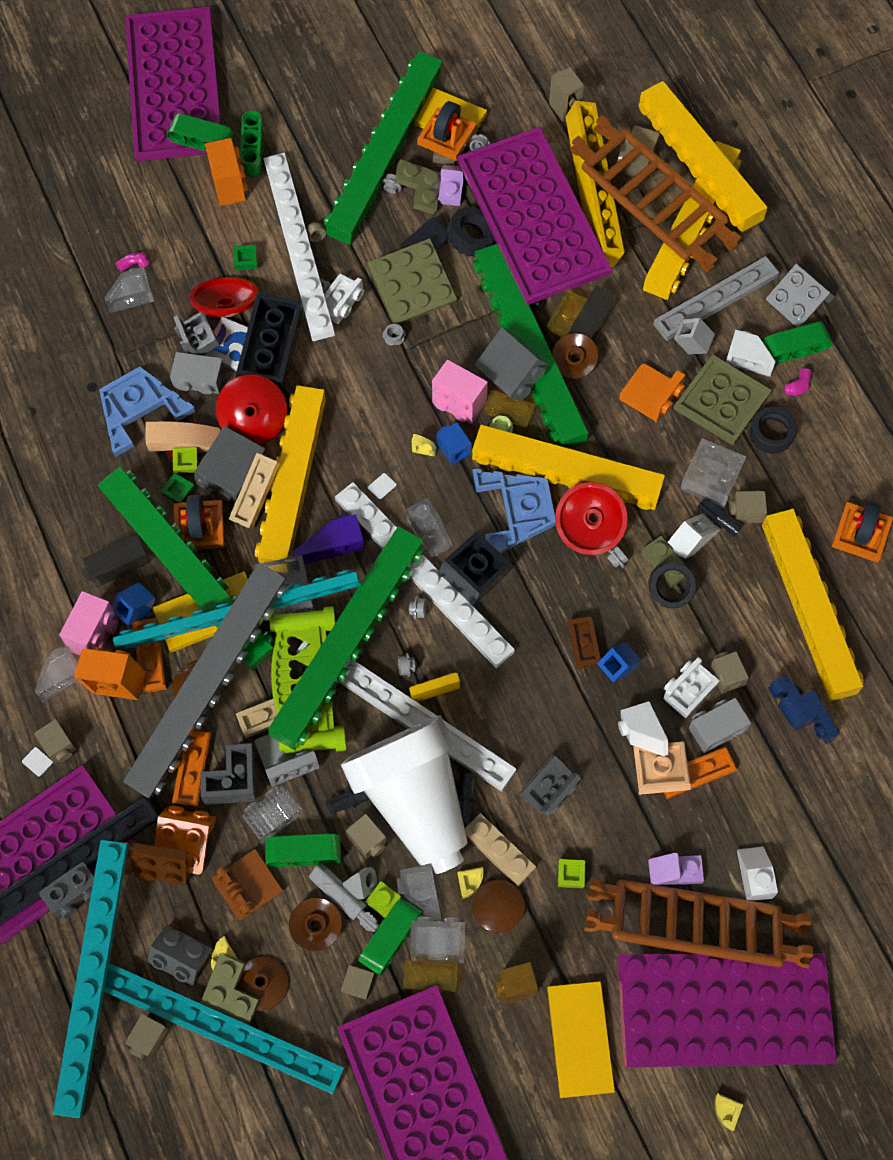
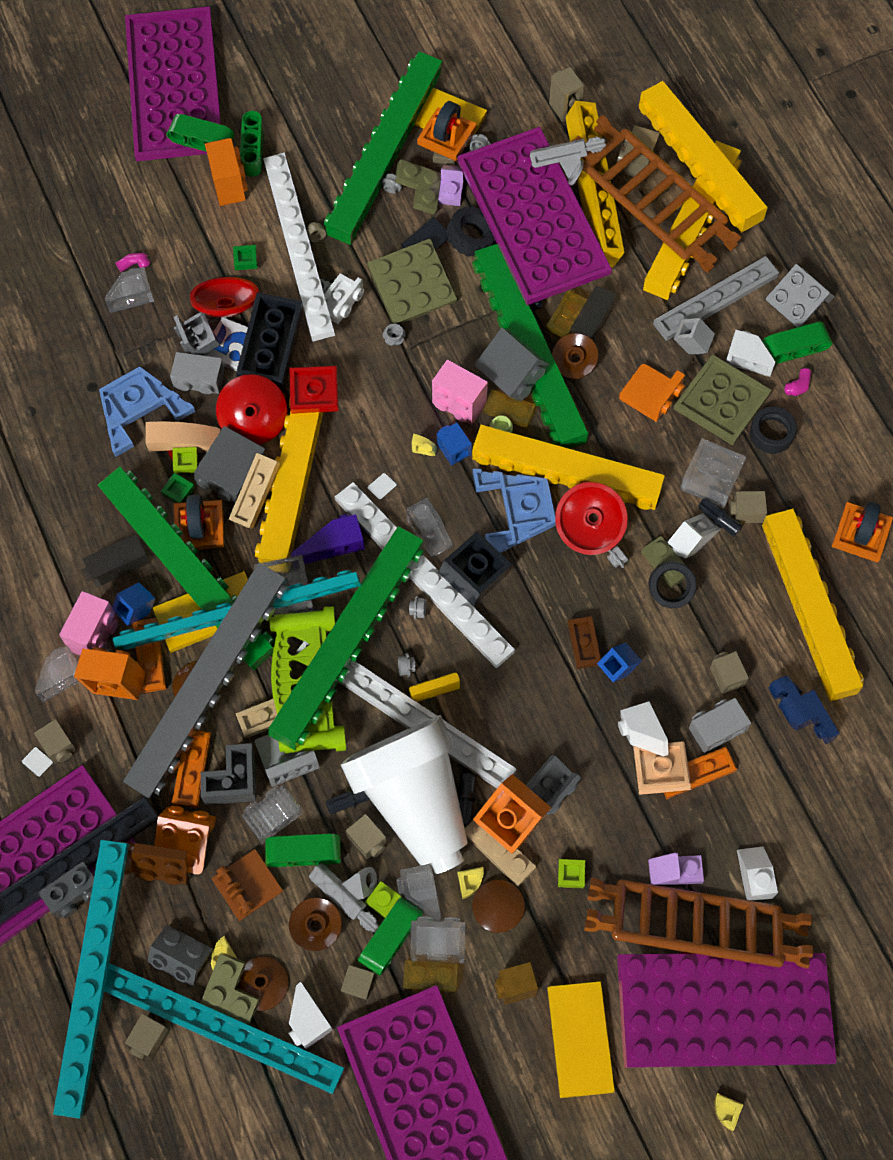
(306, 1019): none -> white slope
(313, 389): none -> red tile
(512, 813): none -> orange brick
(568, 155): none -> light grey piece
(690, 687): white bracket -> none

